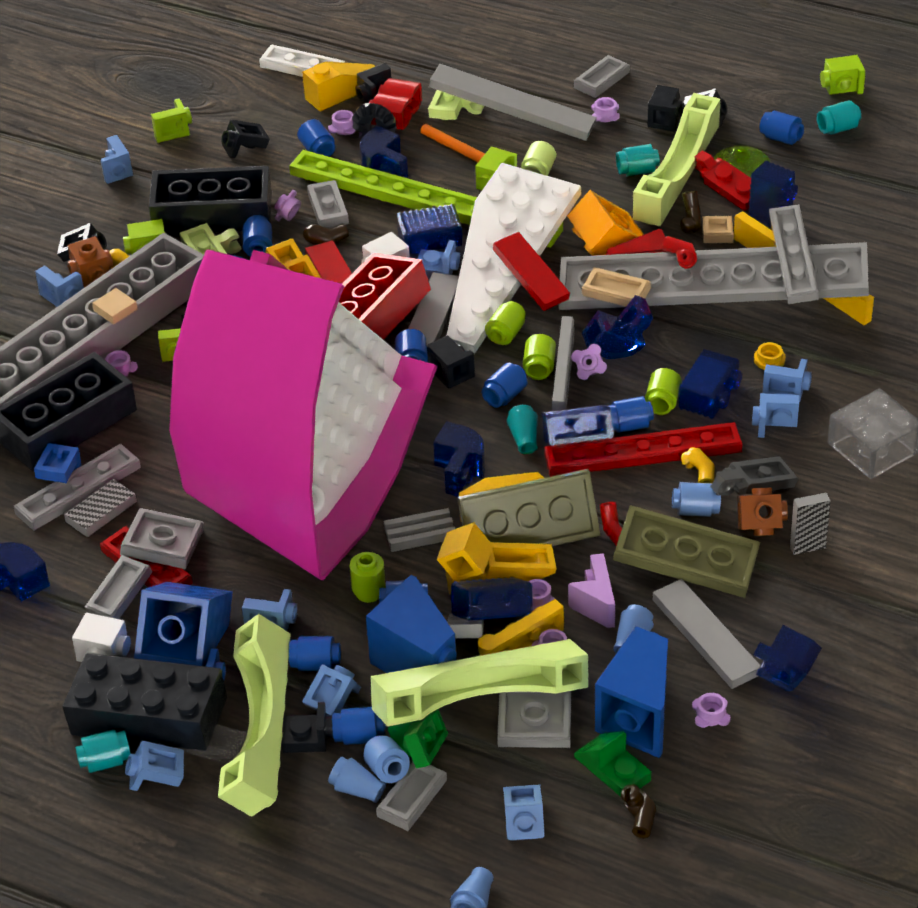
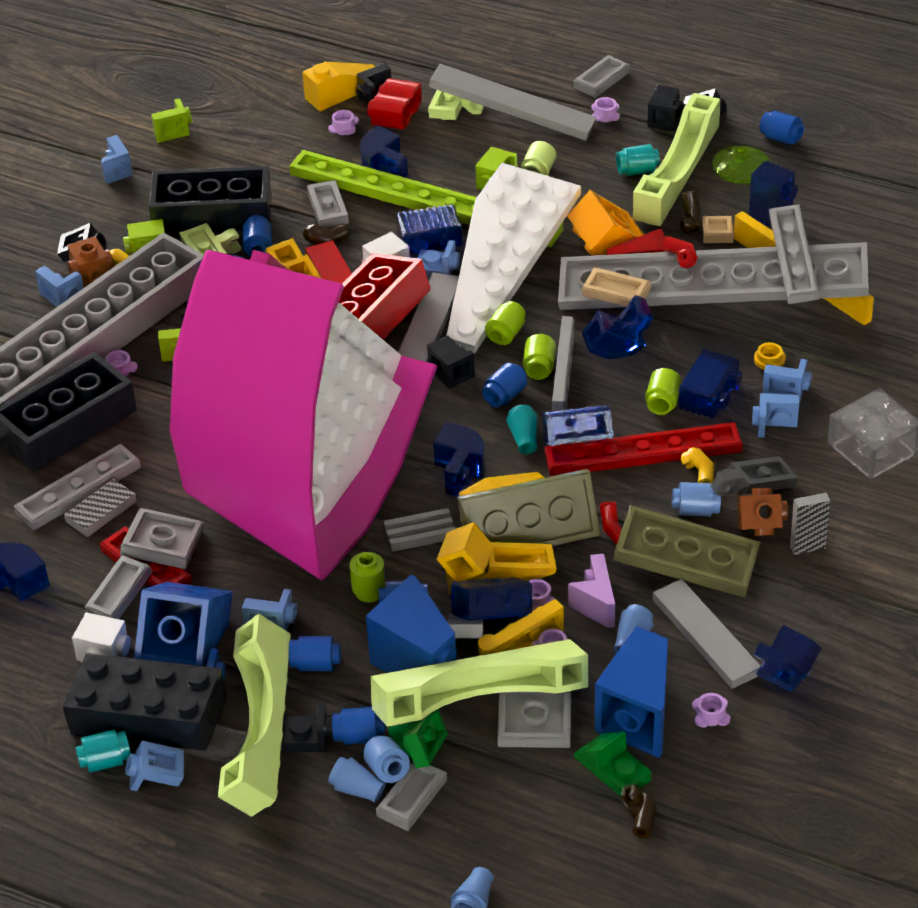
(57, 463): blue bracket -> none
(114, 306): tan tile -> none
(245, 134): black bracket -> none
(287, 206): lavender plate -> none
(291, 60): white tile -> none
(316, 138): blue brick -> none
(332, 688): medium blue bracket -> none
(364, 115): black gear -> none
(412, 344): blue brick -> none
(451, 142): orange bar -> none
(523, 812): medium blue bracket -> none
(531, 271): red tile -> none
(595, 367): lavender plate -> none
(631, 414): blue brick -> none
(724, 179): red hinge -> none
(839, 117): teal brick -> none
(843, 75): lime brick -> none

